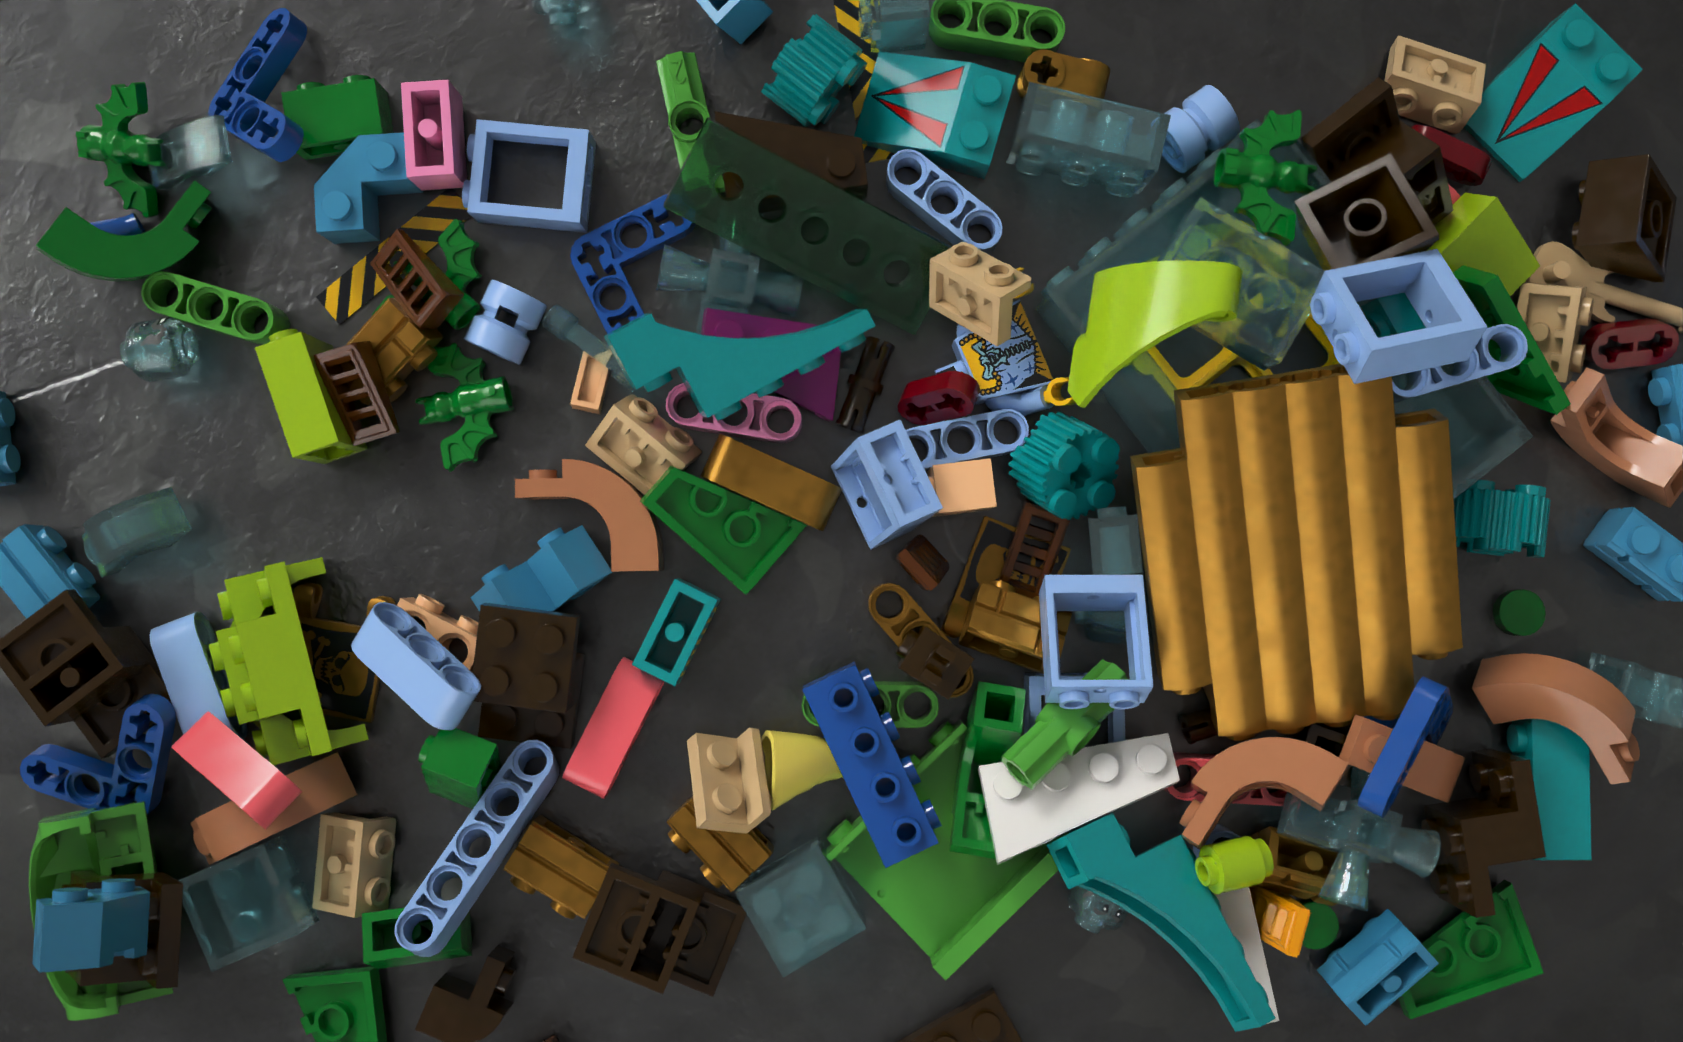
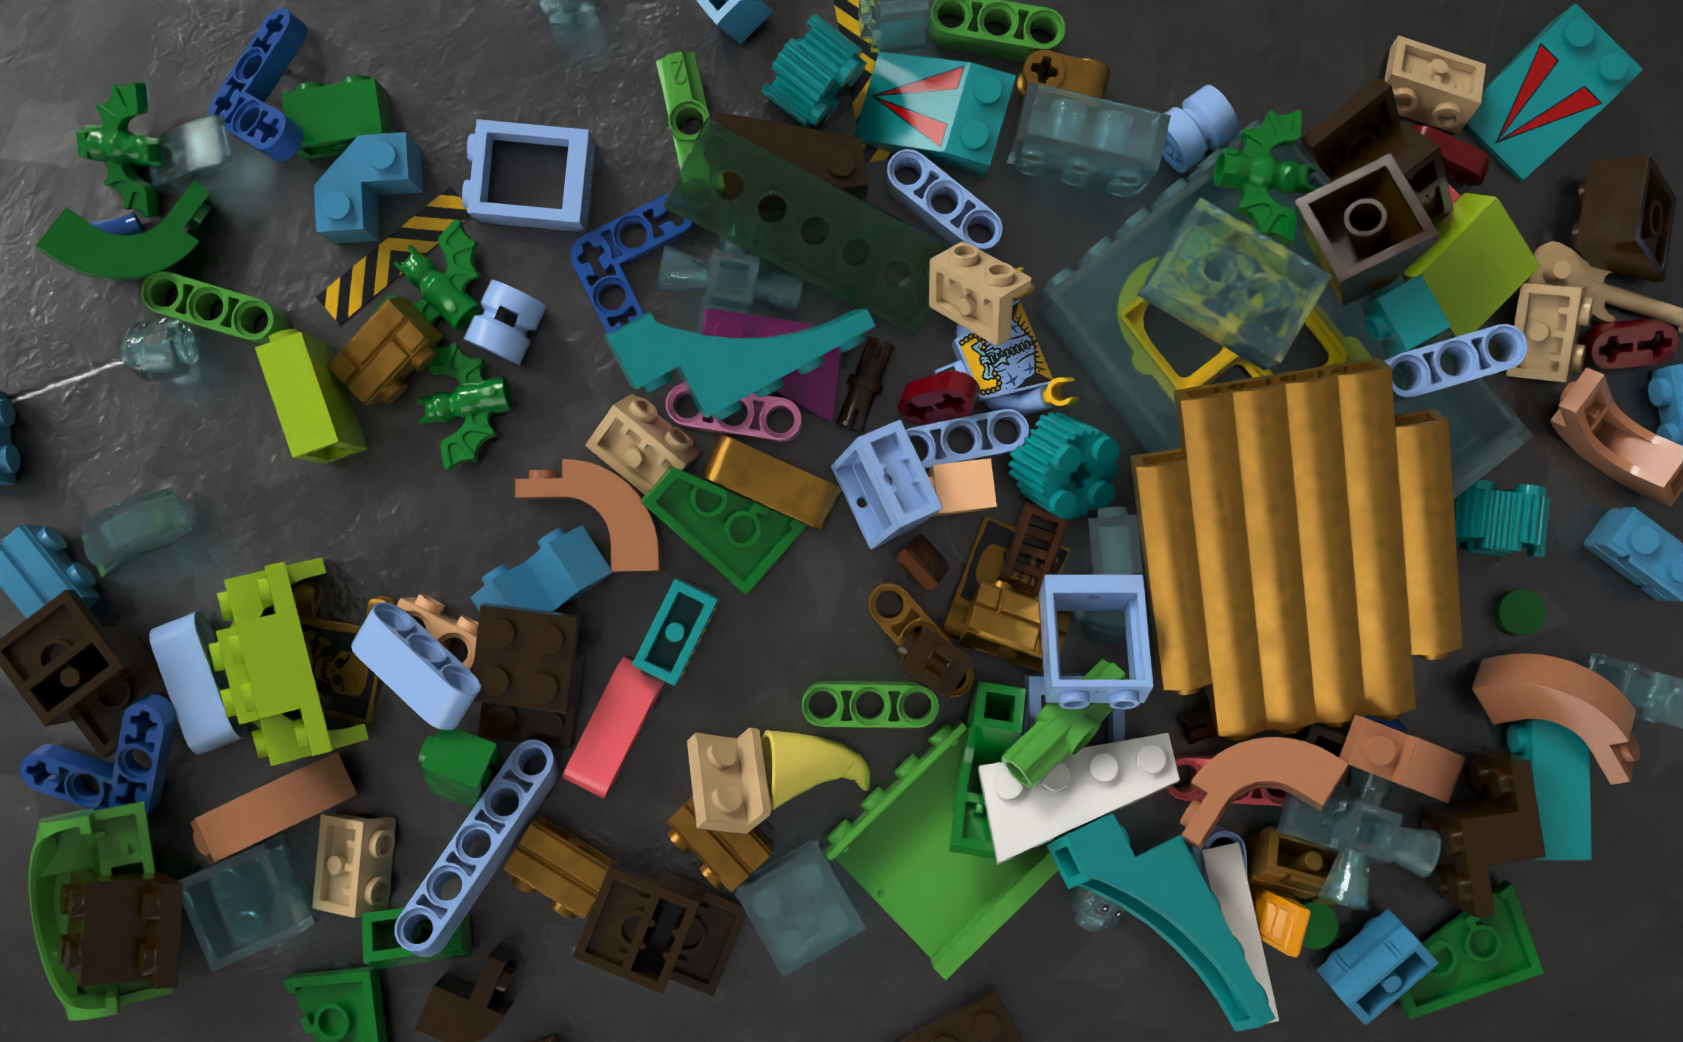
(91, 926): dark azure brick -> none
(236, 769): coral beam -> none
(336, 384): reddish brown slope -> none
(433, 135): bright pink brick -> none
(445, 292): reddish brown slope -> none
(565, 325): clear light blue bar -> none
(590, 385): light nougat piece -> none
(870, 764): blue brick -> none
(1141, 307): lime panel -> none
(1234, 864): lime brick -> none
(1420, 721): blue beam -> none
(1434, 292): light blue window -> none
(1531, 379): green wing -> none

